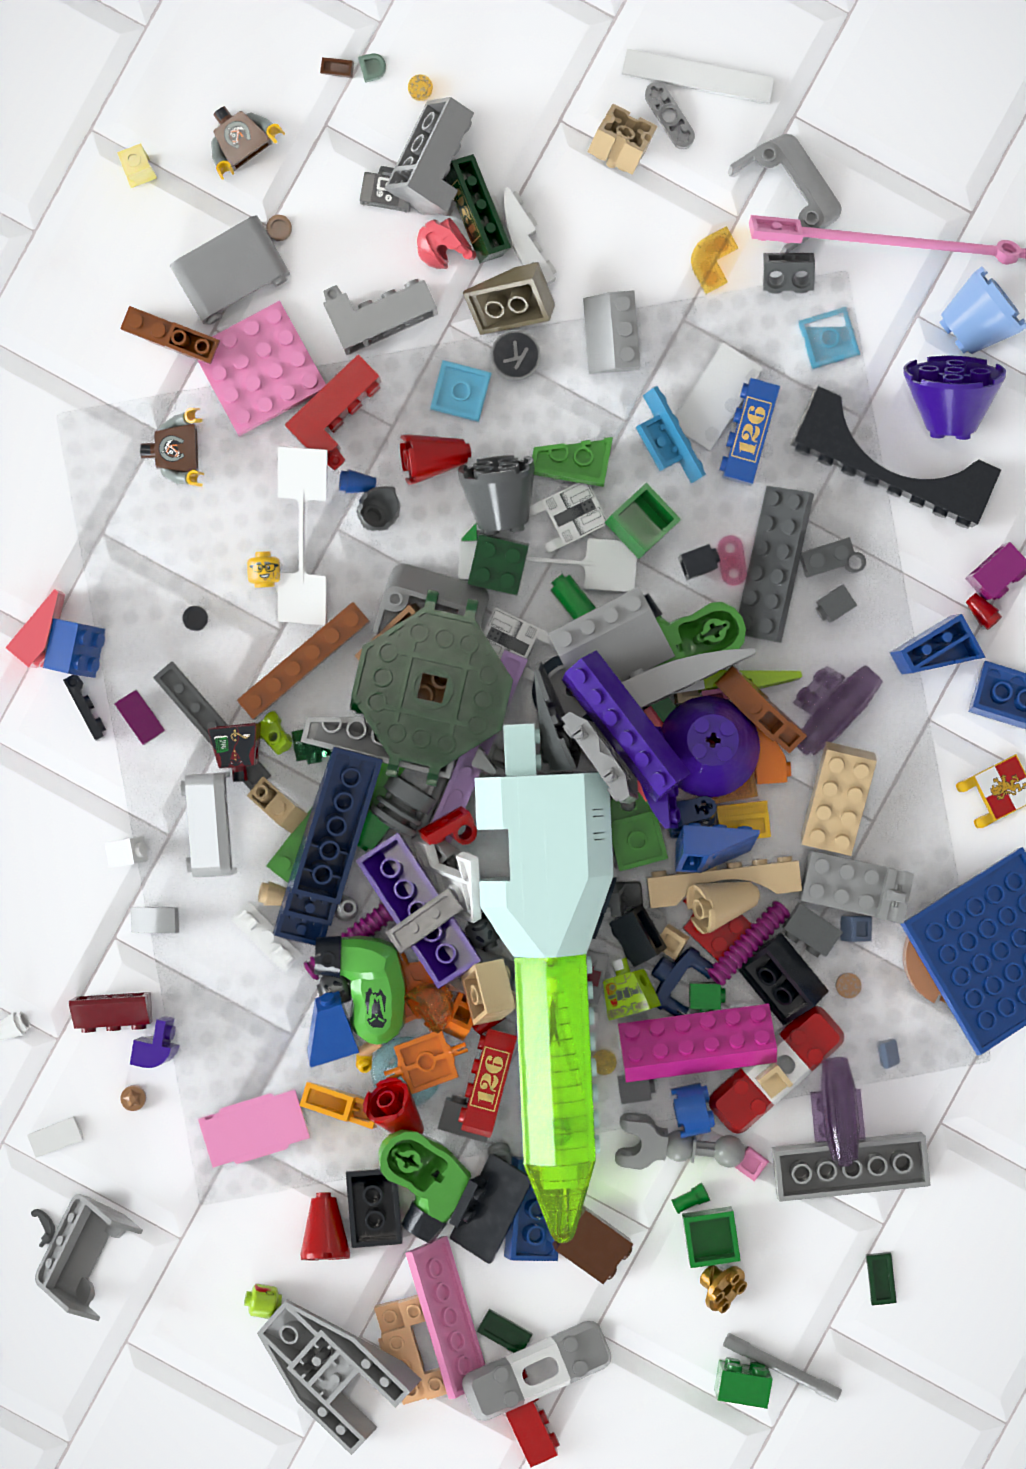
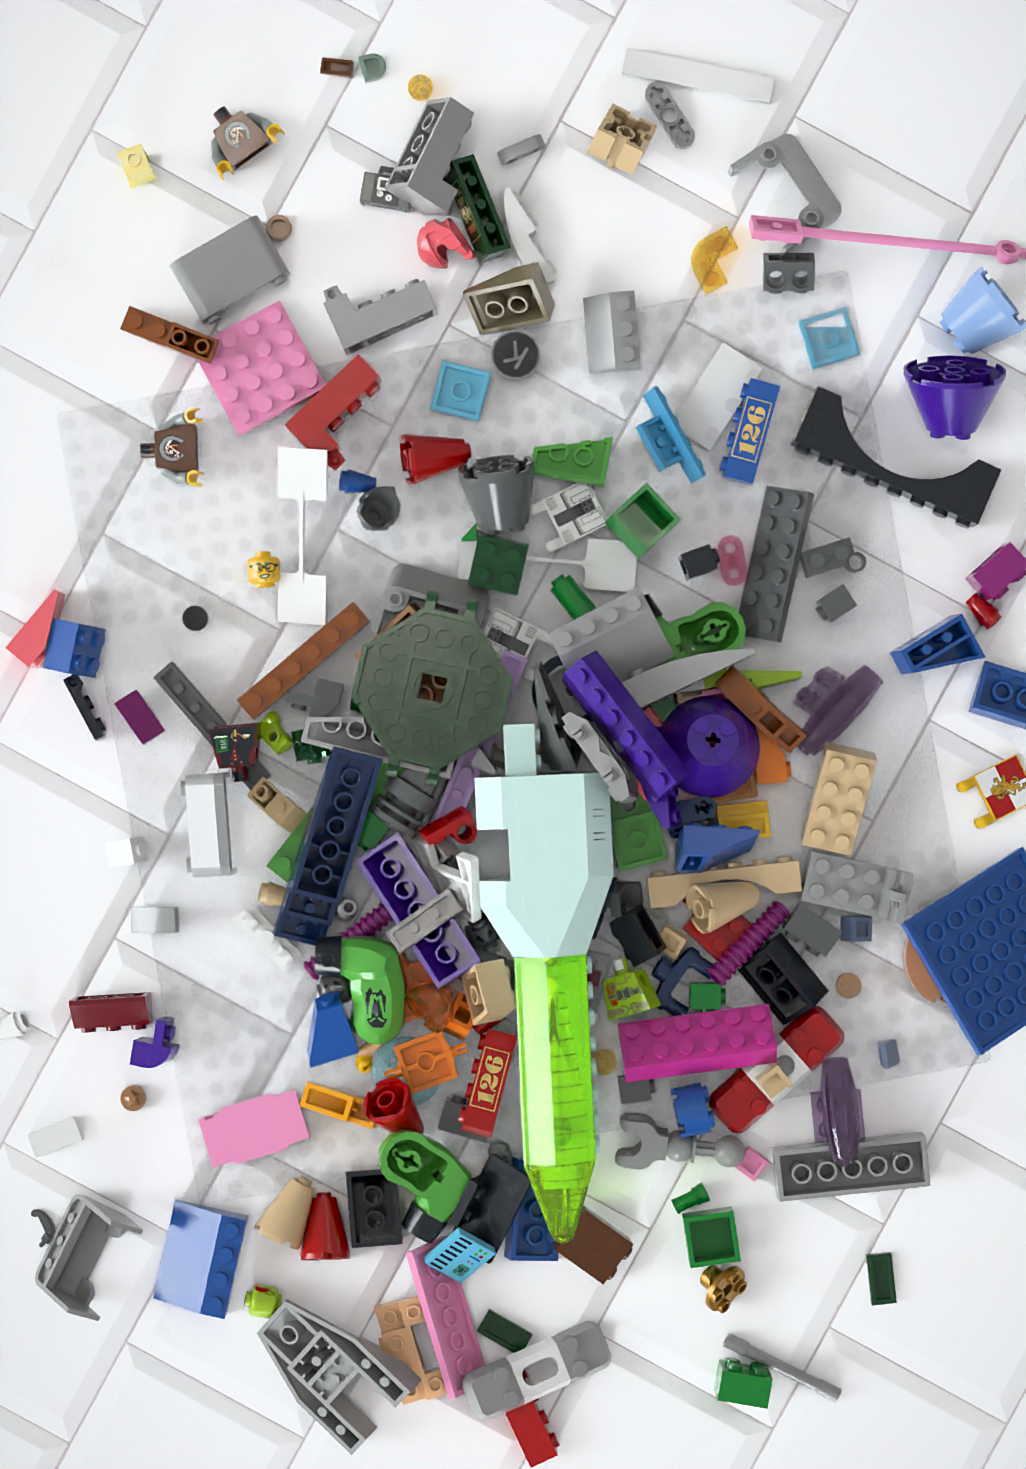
(200, 1258): none -> slope
(288, 1213): none -> tan cone
(325, 699): none -> dark grey brick
(459, 1255): none -> medium azure tile
(521, 149): none -> light grey beam

